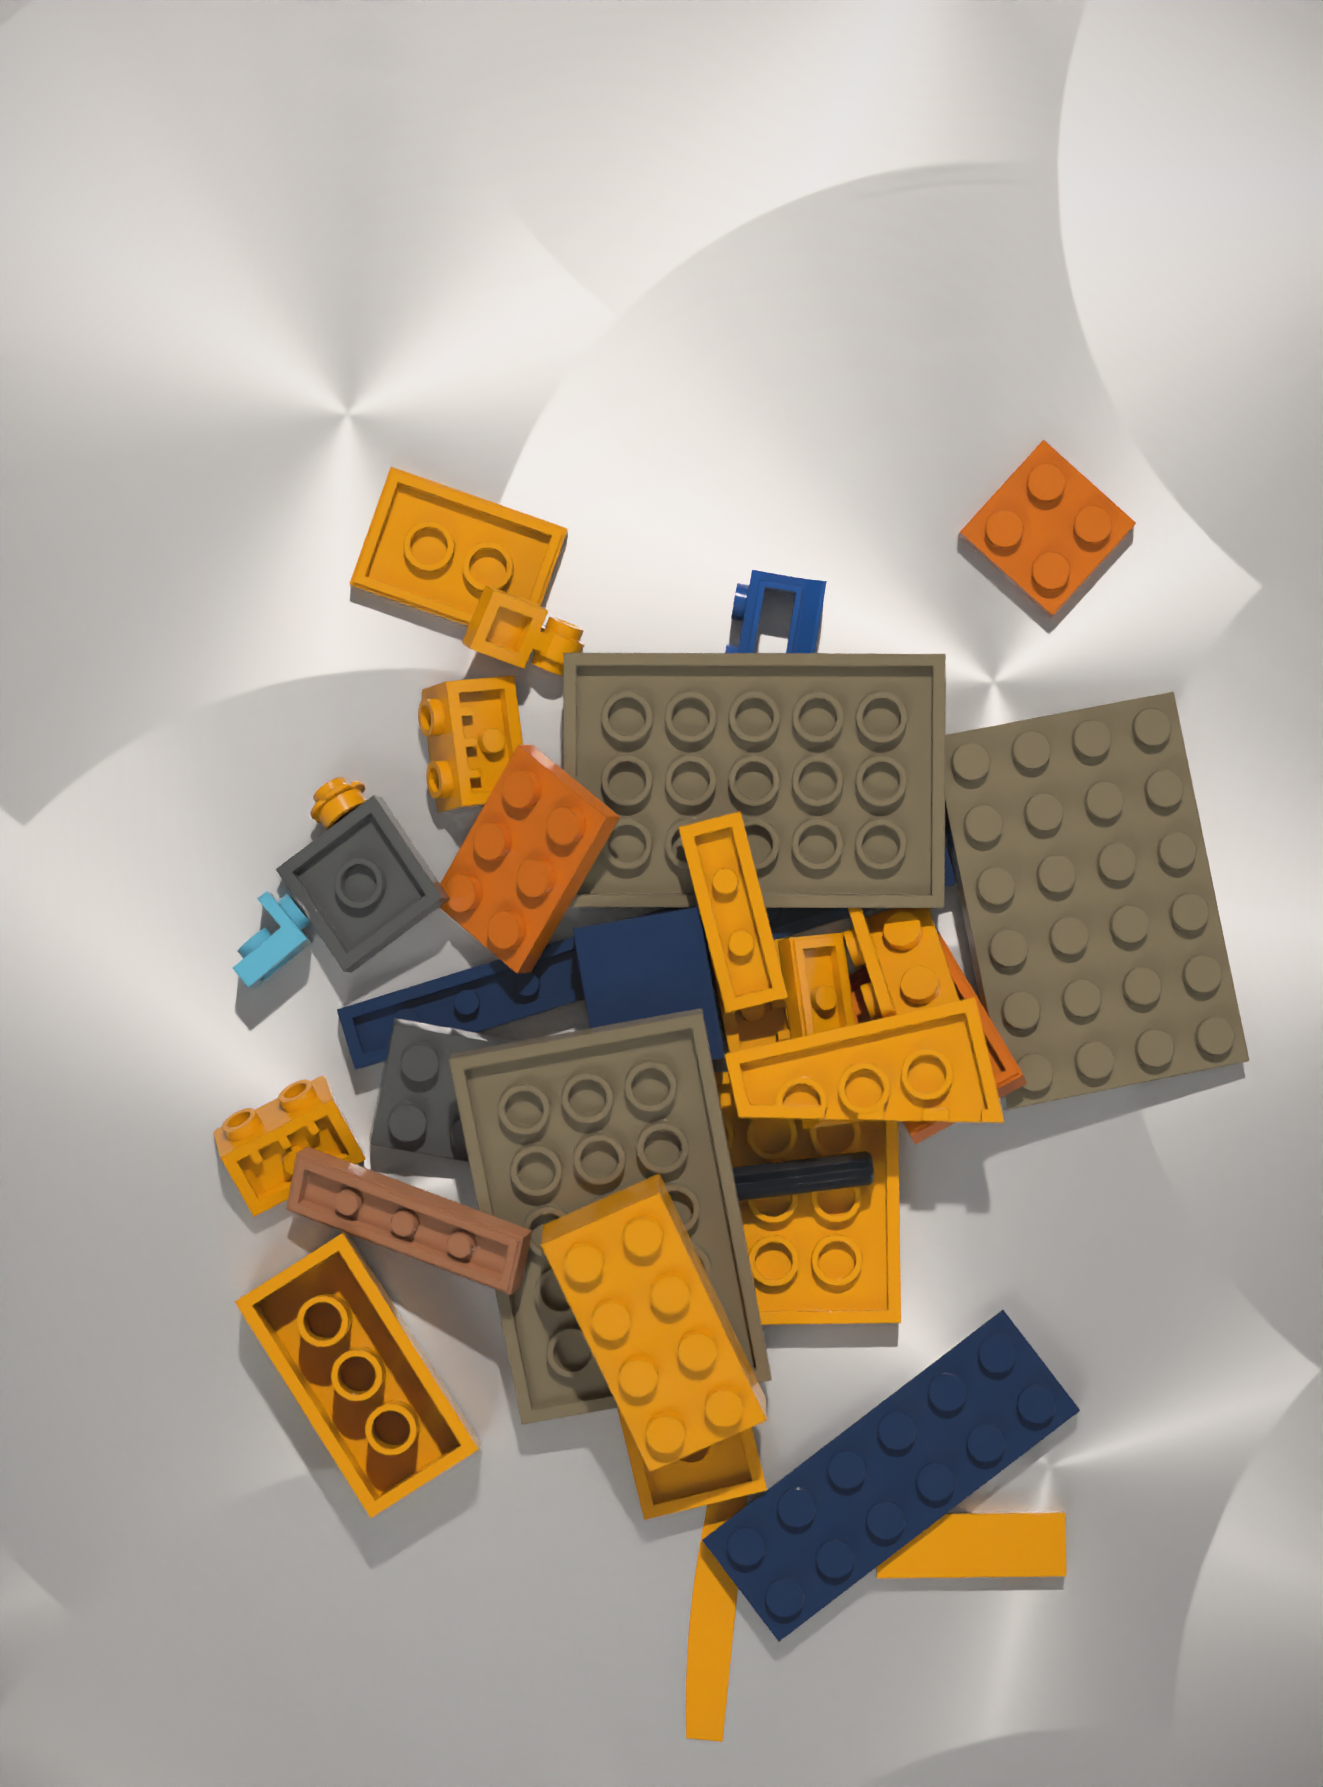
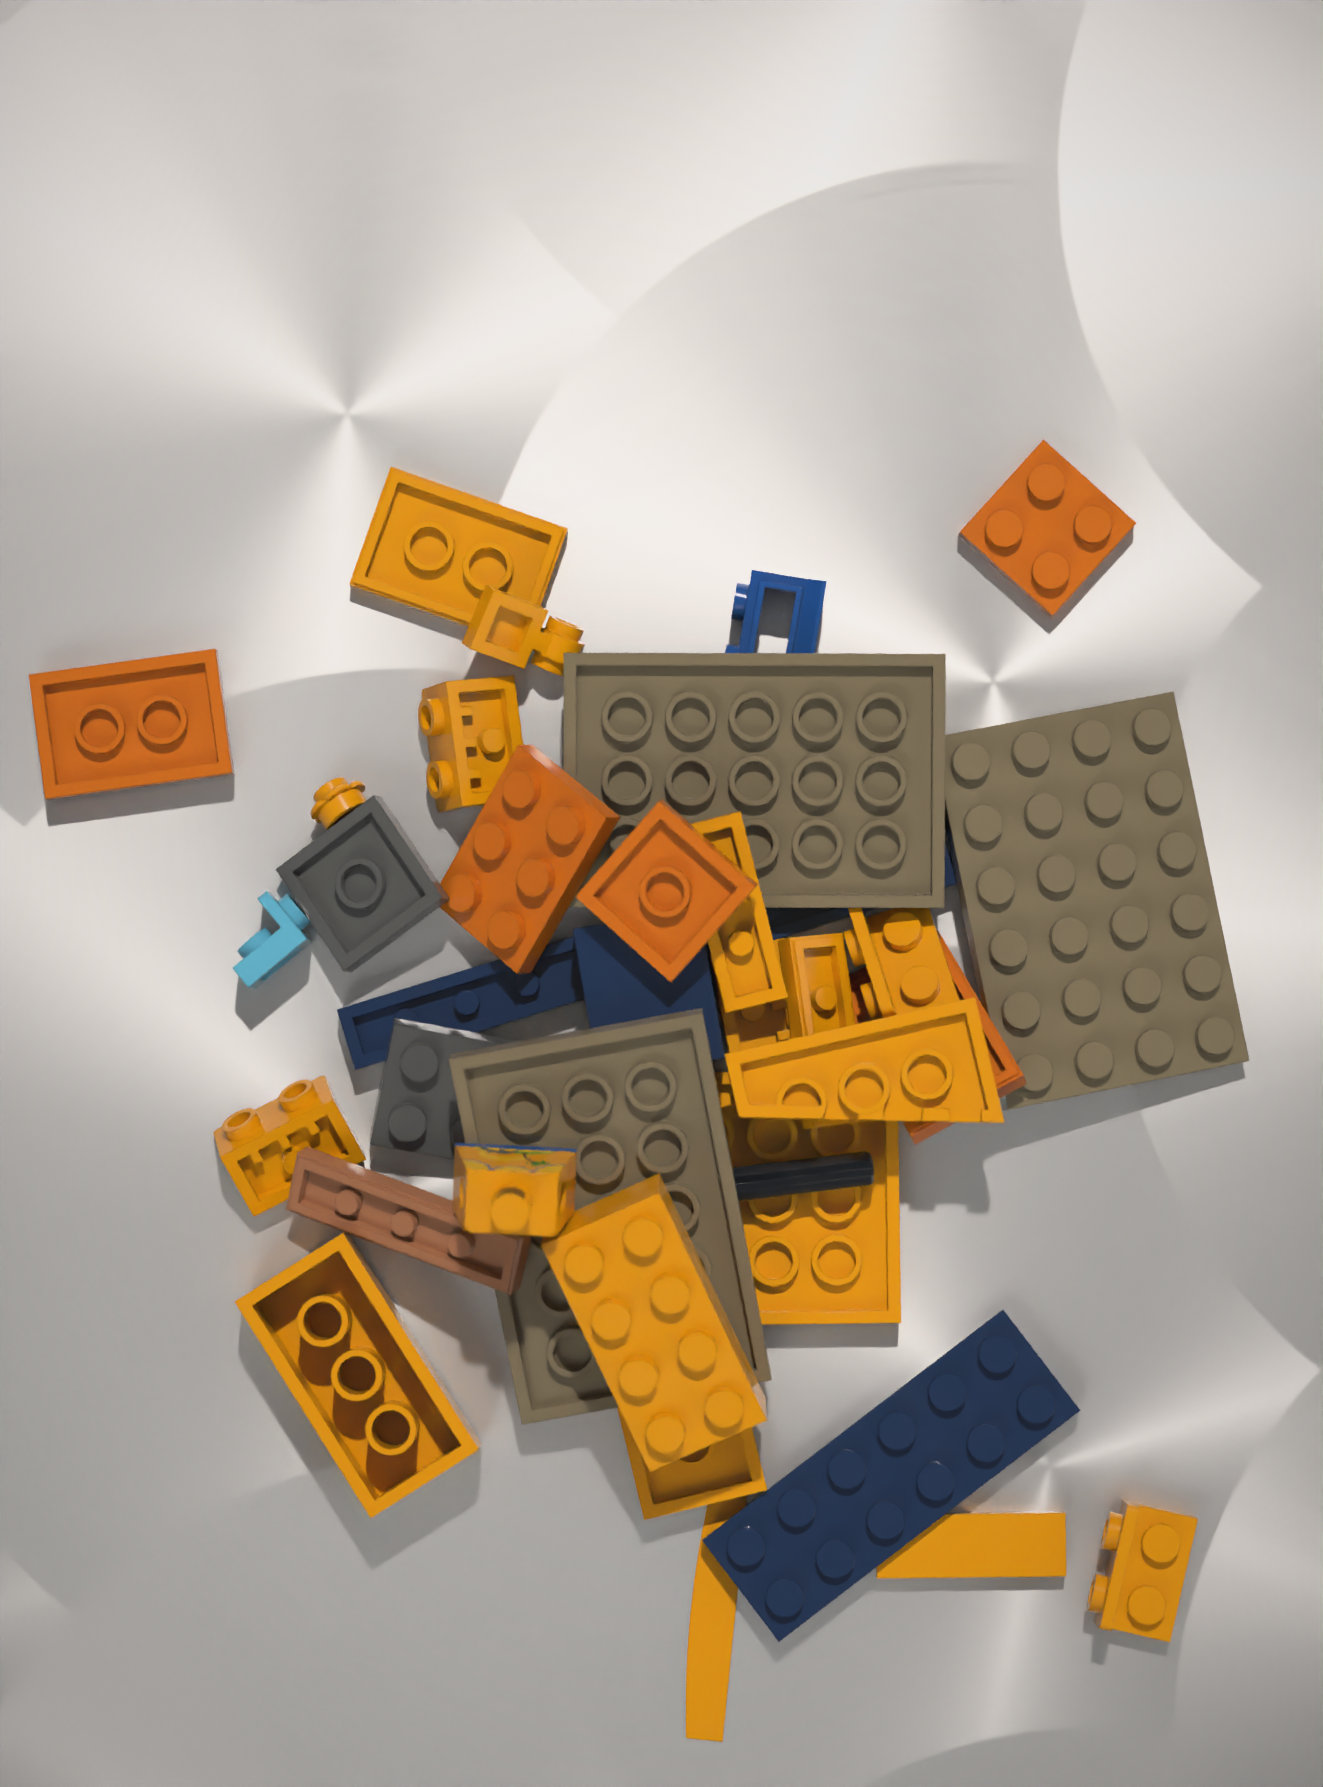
(131, 724): none -> orange plate
(513, 1188): none -> light orange torso
(666, 890): none -> orange plate
(1142, 1570): none -> light orange bracket

